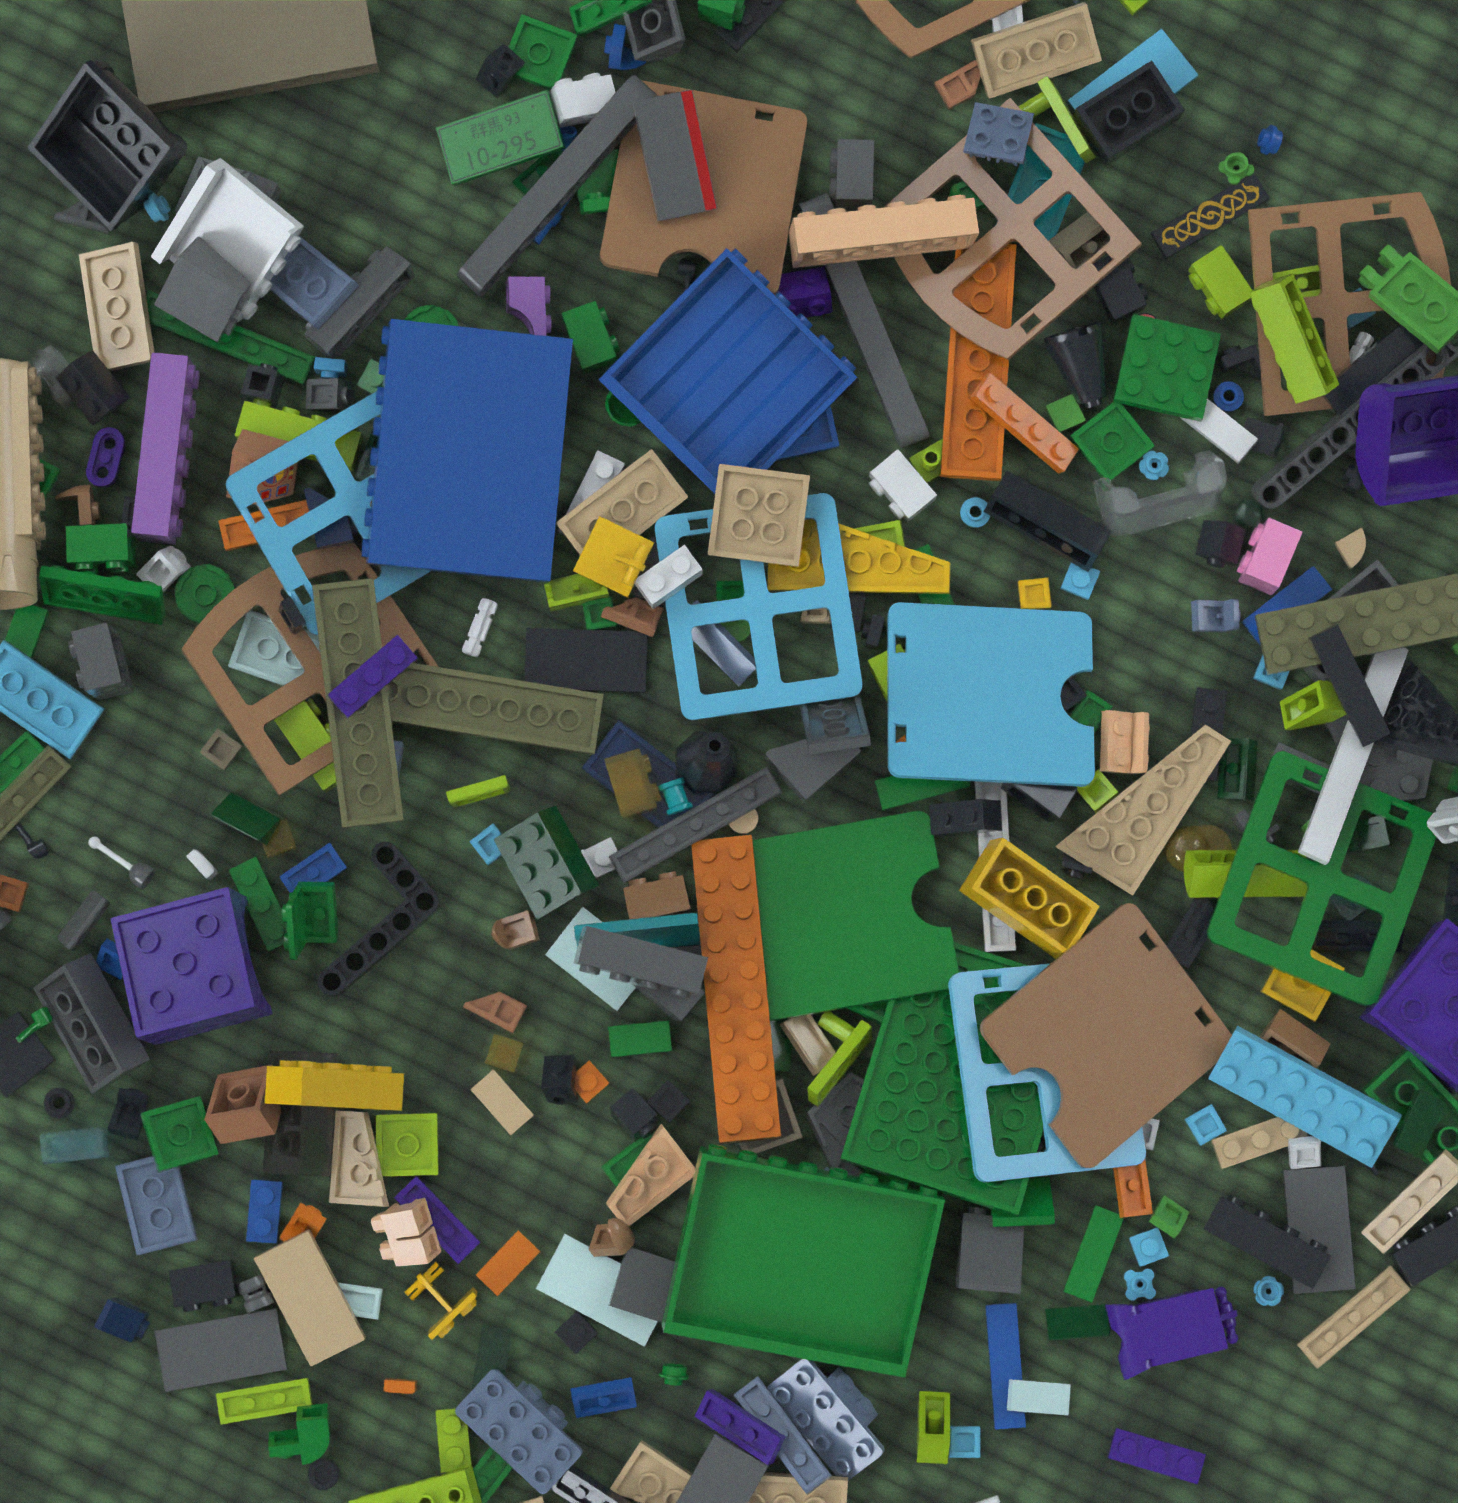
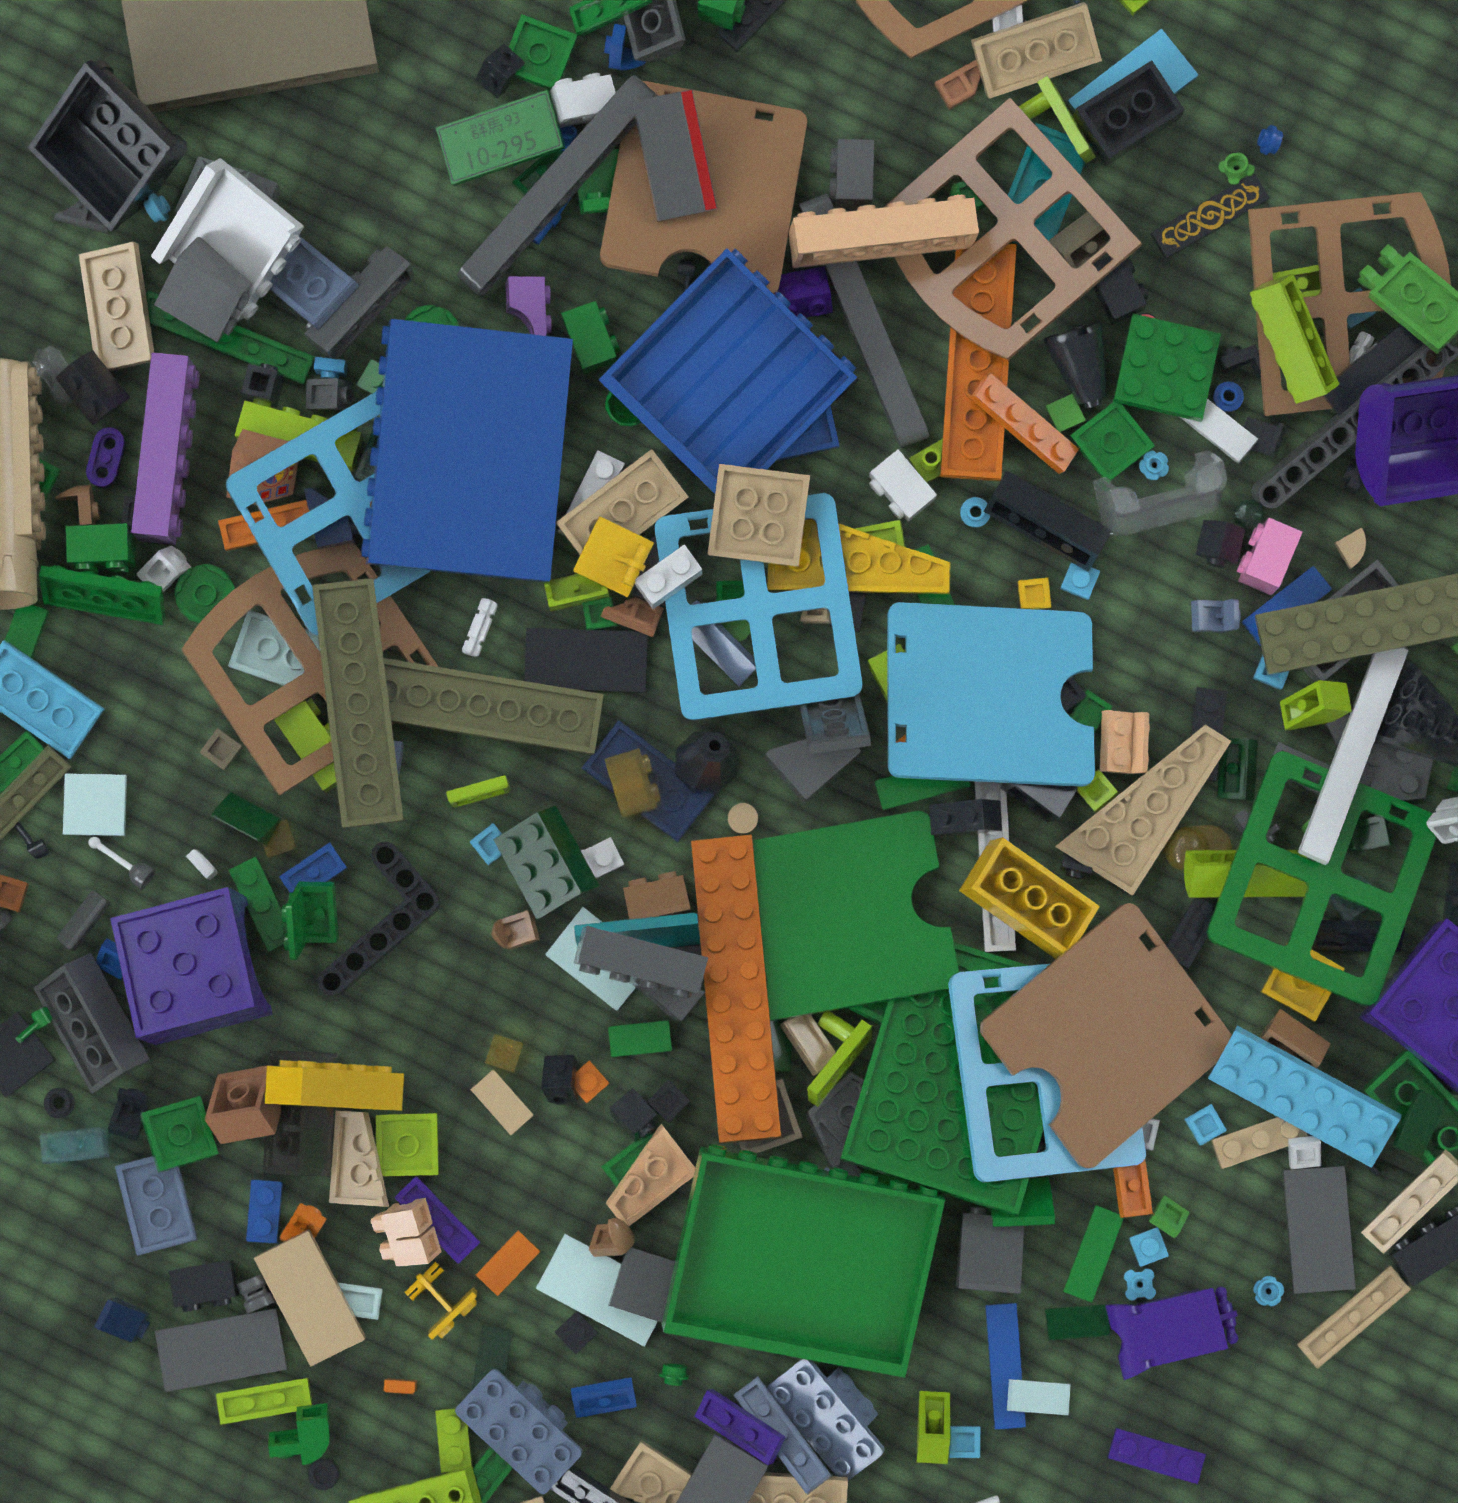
(95, 804): none -> light aqua tile
(101, 662): dark grey brick -> none
(291, 615): black tile -> none
(372, 676): dark purple plate -> none
(498, 1009): nougat tile -> none
(675, 796): teal bush -> none
(695, 824): dark grey tile -> none
(872, 631): black plate -> none
(998, 133): sand blue hinge -> none
(1220, 282): lime brick -> none
(1267, 1241): black brick -> none
(1349, 685): black tile -> none

